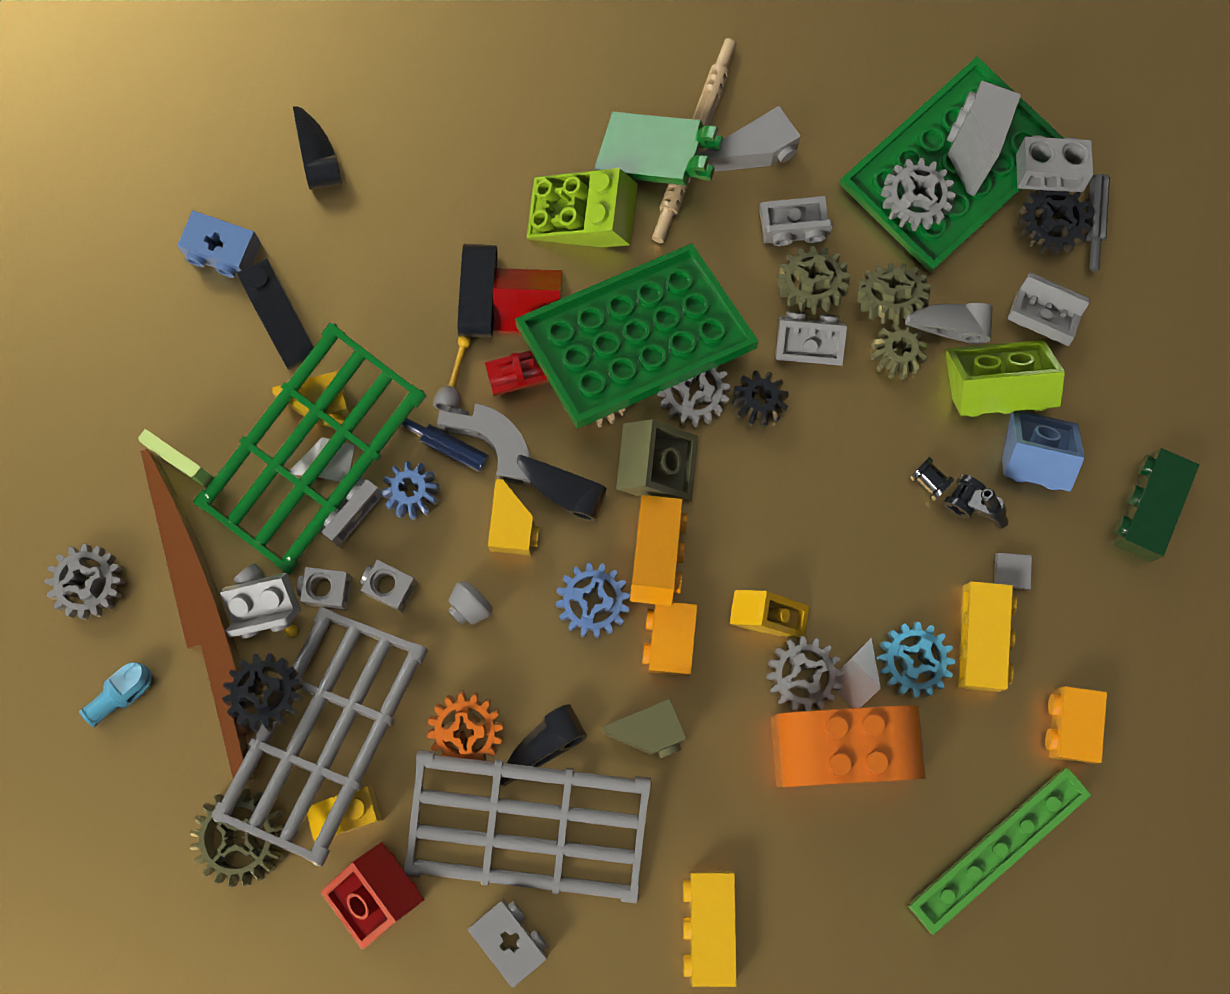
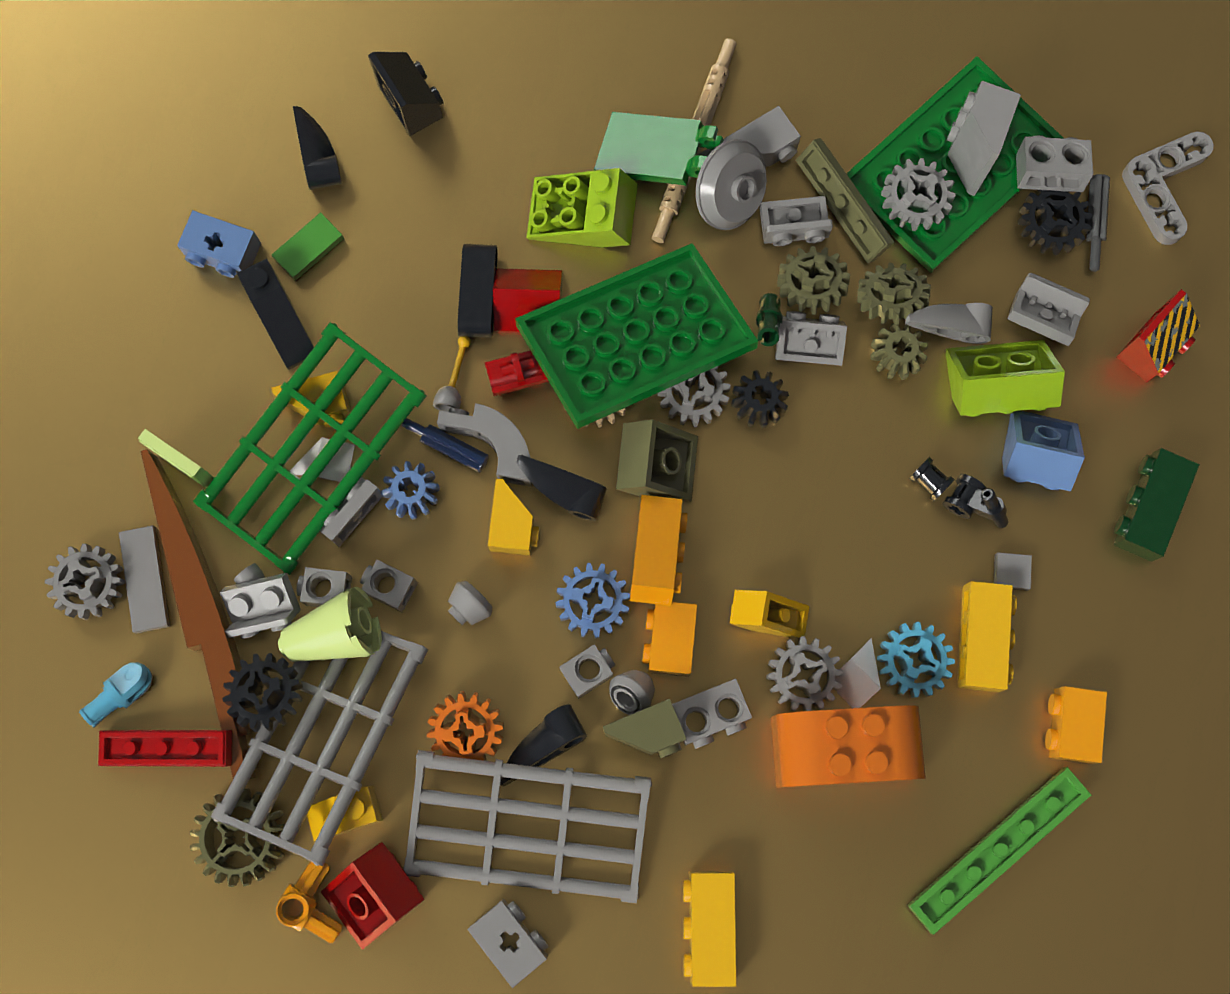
(144, 579): none -> light grey tile
(165, 748): none -> red tile
(307, 246): none -> bright green tile
(310, 918): none -> light orange axle
(333, 630): none -> yellowish green cone
(406, 90): none -> black slope
(581, 685): none -> light grey brick
(632, 691): none -> light grey cone
(707, 705): none -> light grey brick
(731, 184): none -> light grey piece
(769, 319): none -> dark green pin
(844, 200): none -> olive tile
(1156, 173): none -> light grey beam
(1161, 338): none -> slope

